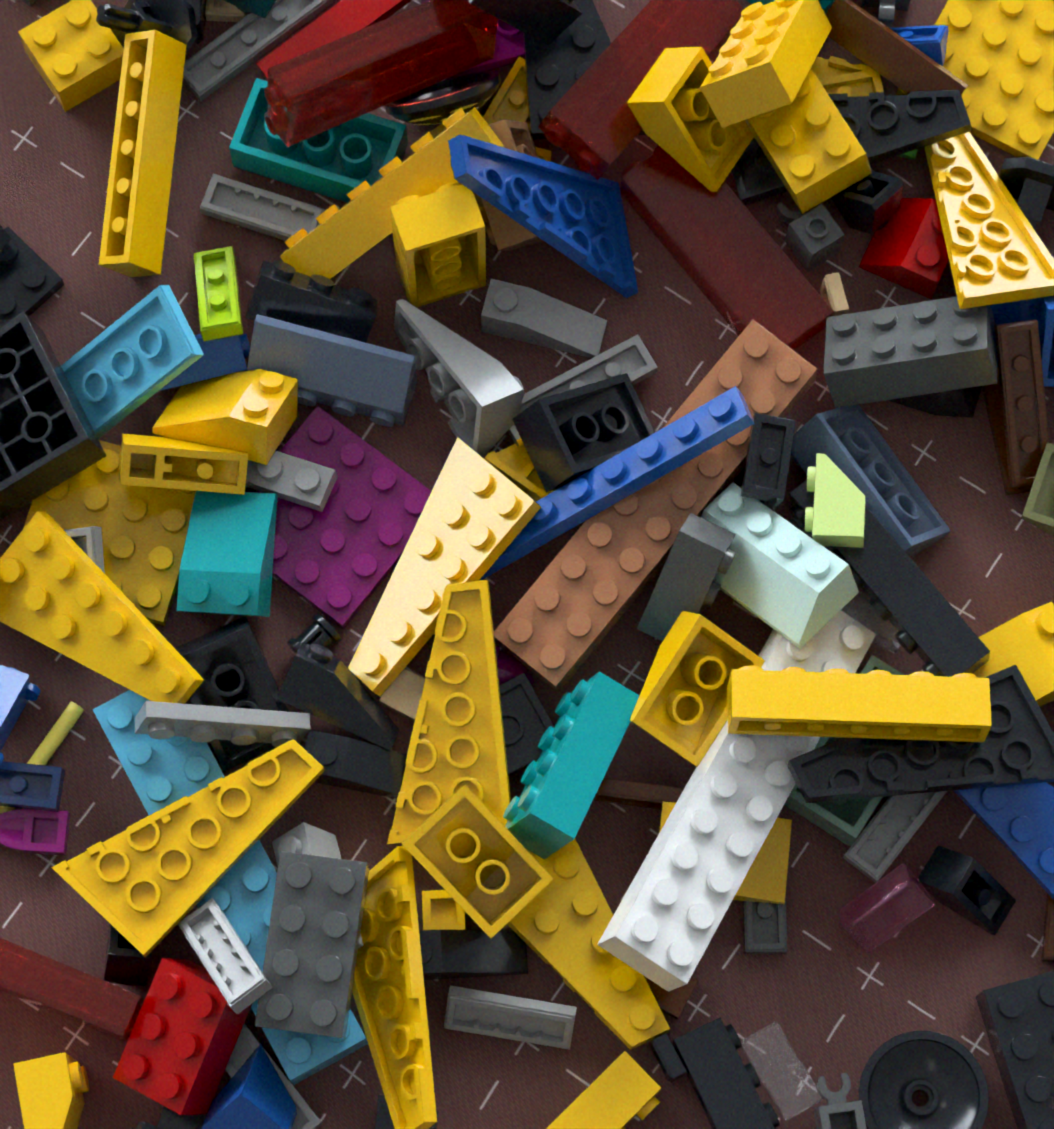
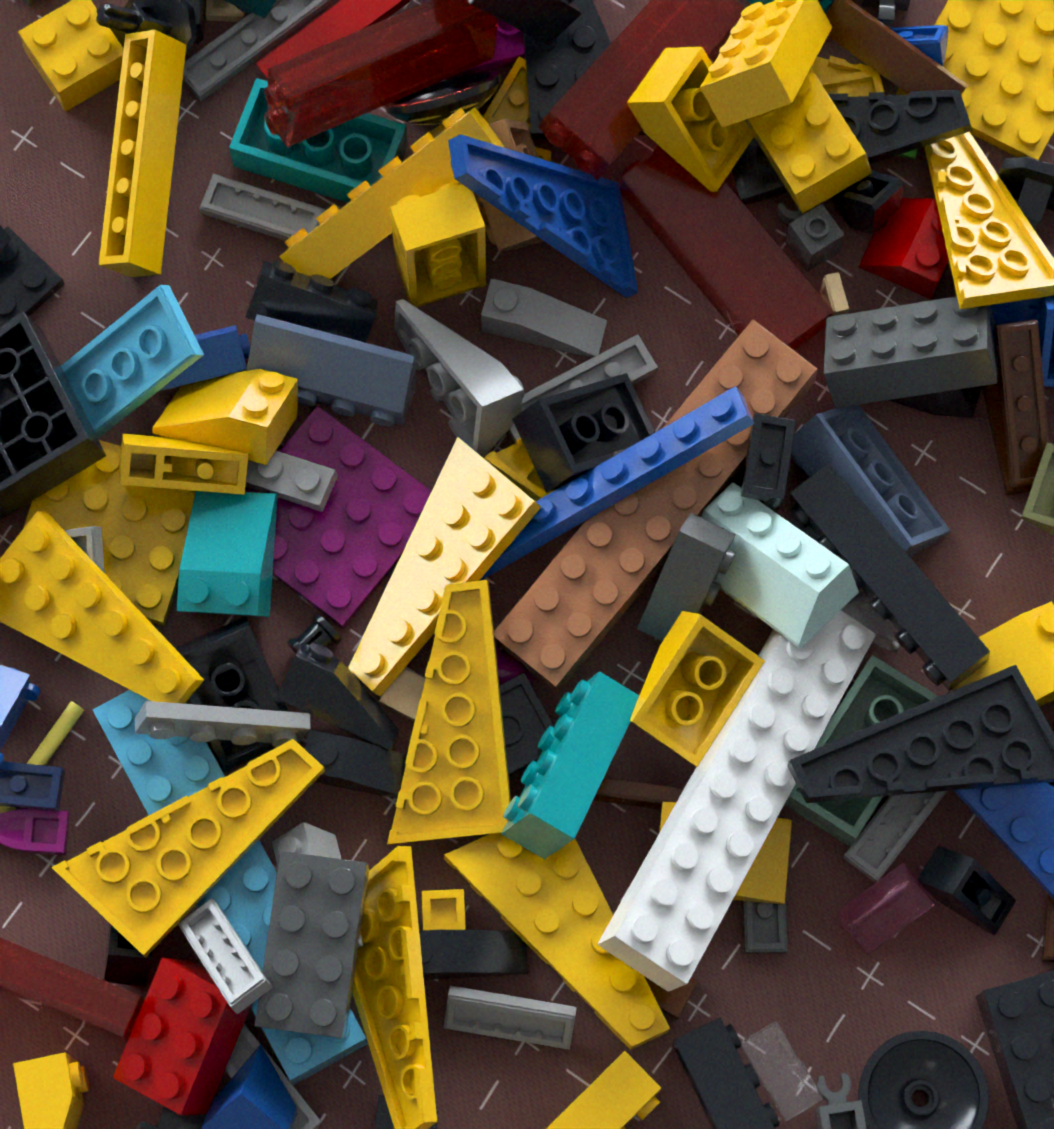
(218, 293): lime tile -> none
(477, 861): yellow slope -> none
(667, 1058): black tile -> none
(837, 508): yellowish green slope -> none
(858, 704): yellow brick -> none

